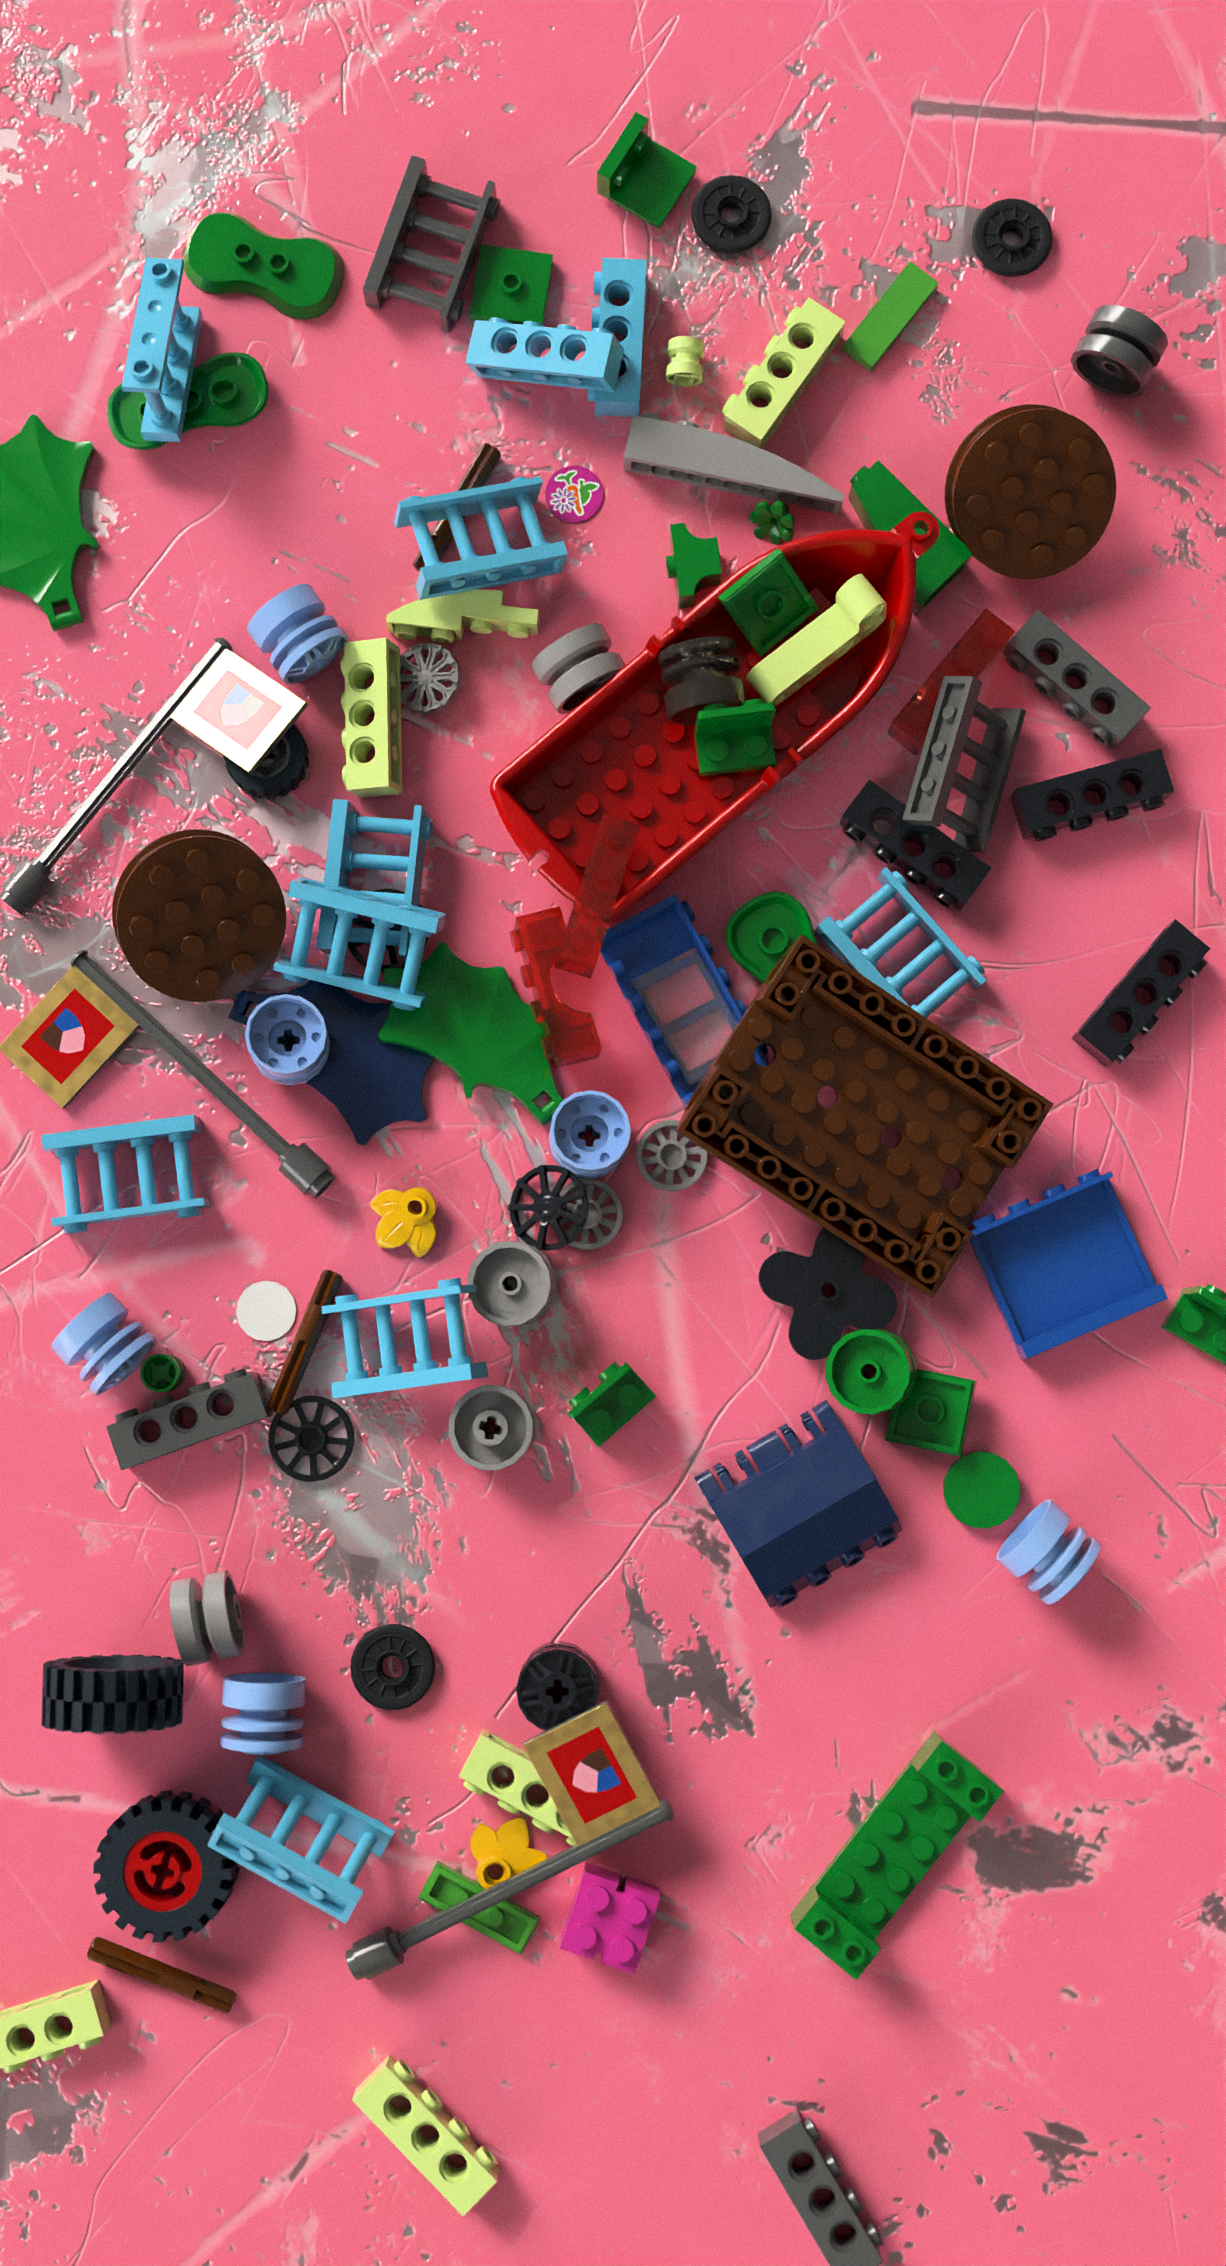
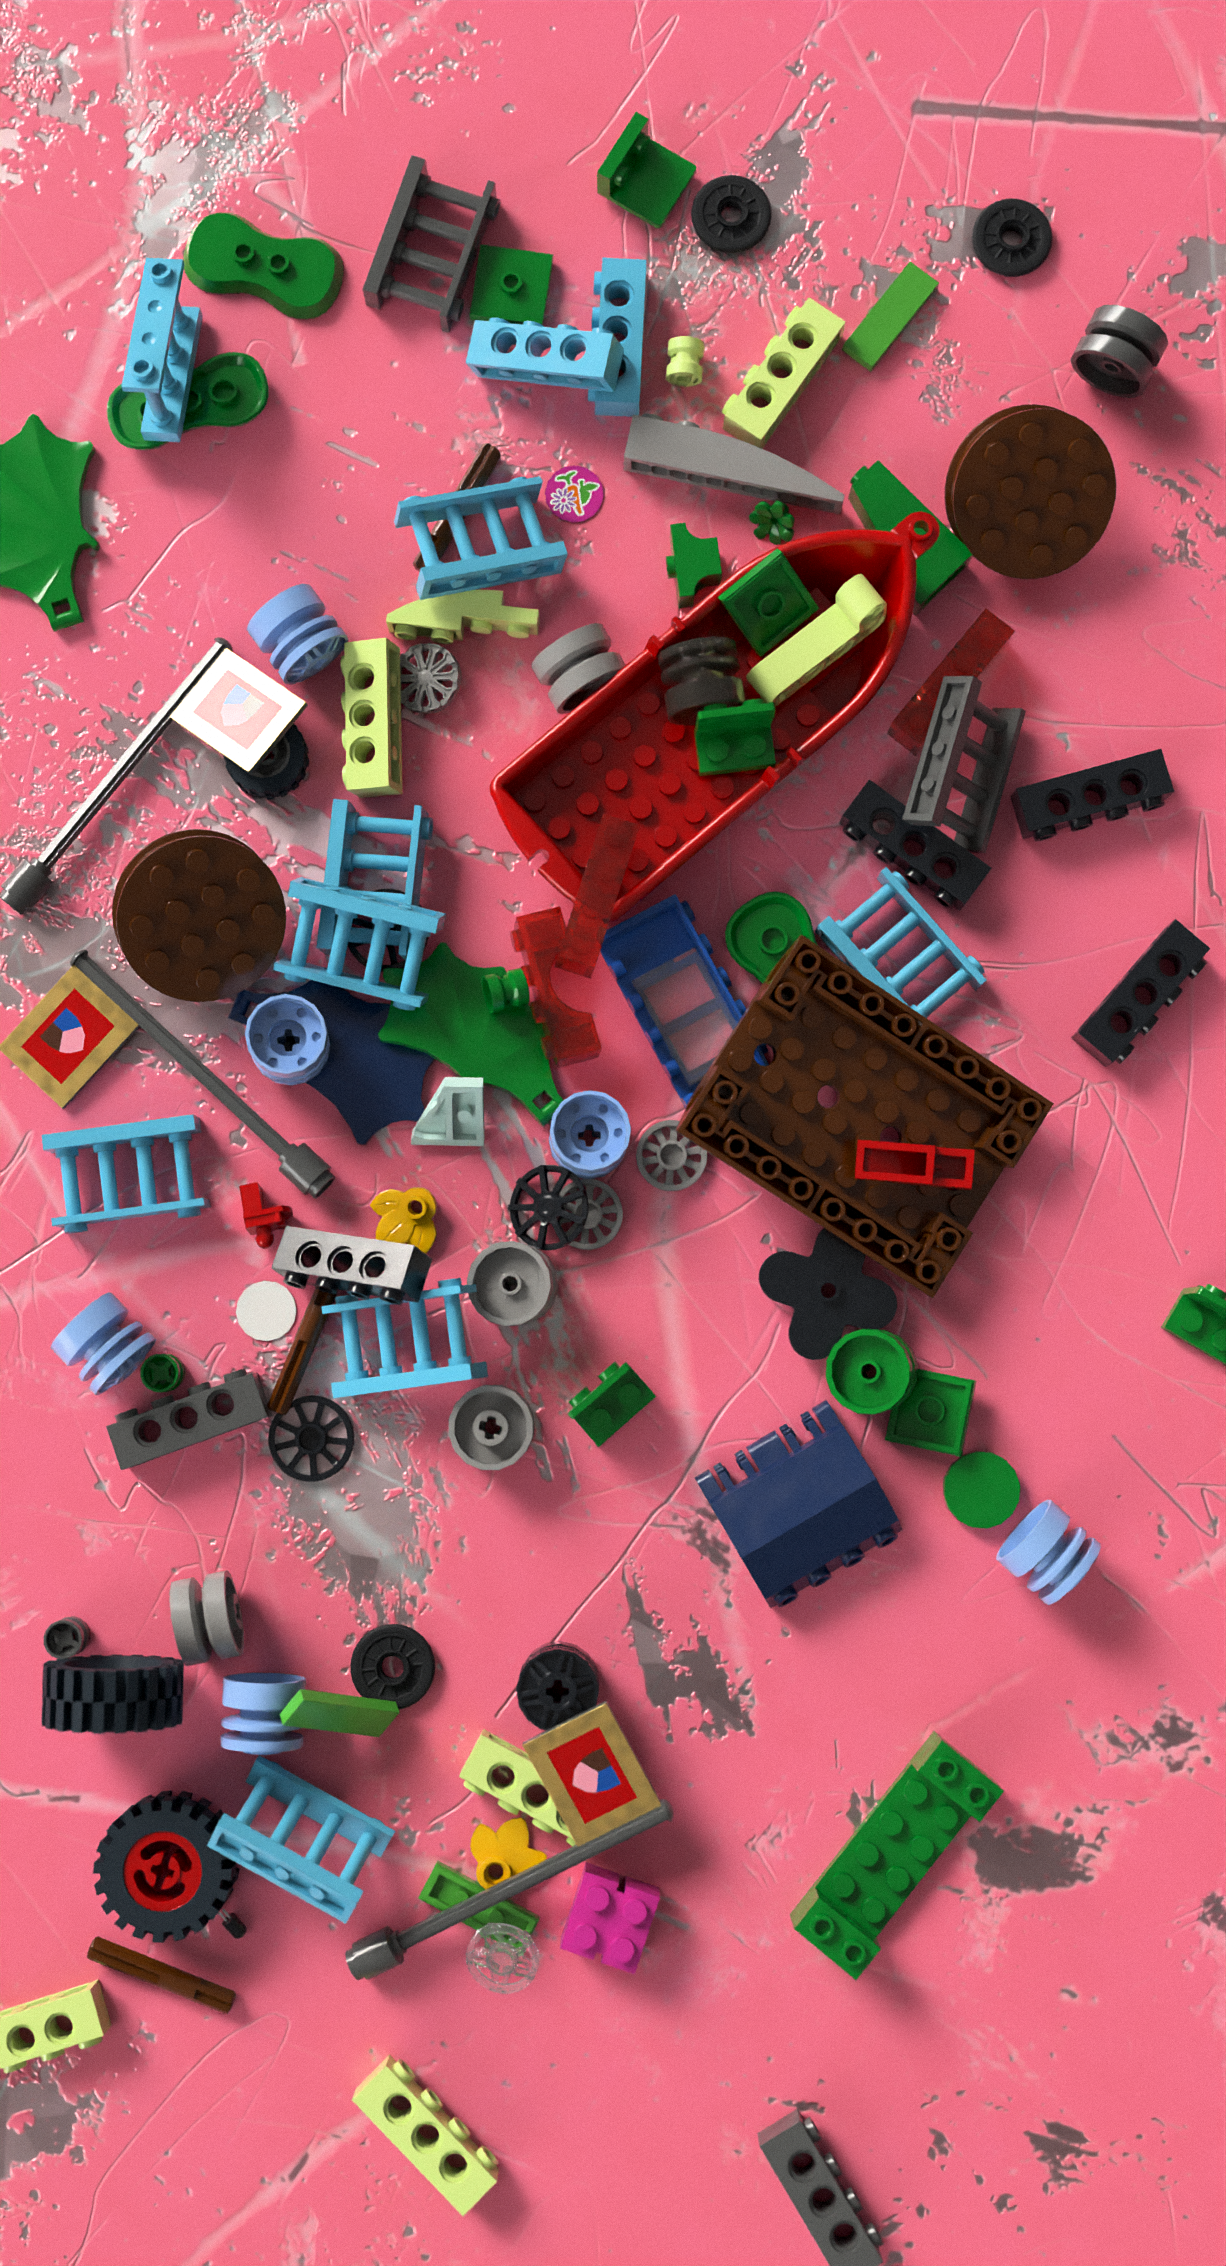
(59, 1638): none -> dark grey wheel
(233, 1925): none -> black piece
(262, 1220): none -> red piece
(339, 1713): none -> bright green tile
(351, 1265): none -> brick
(453, 1115): none -> light aqua wing
(502, 1958): none -> clear wheel
(508, 989): none -> green wheel
(914, 1164): none -> red slope
(1063, 1264): blue panel -> none
(1070, 659): dark grey brick -> none

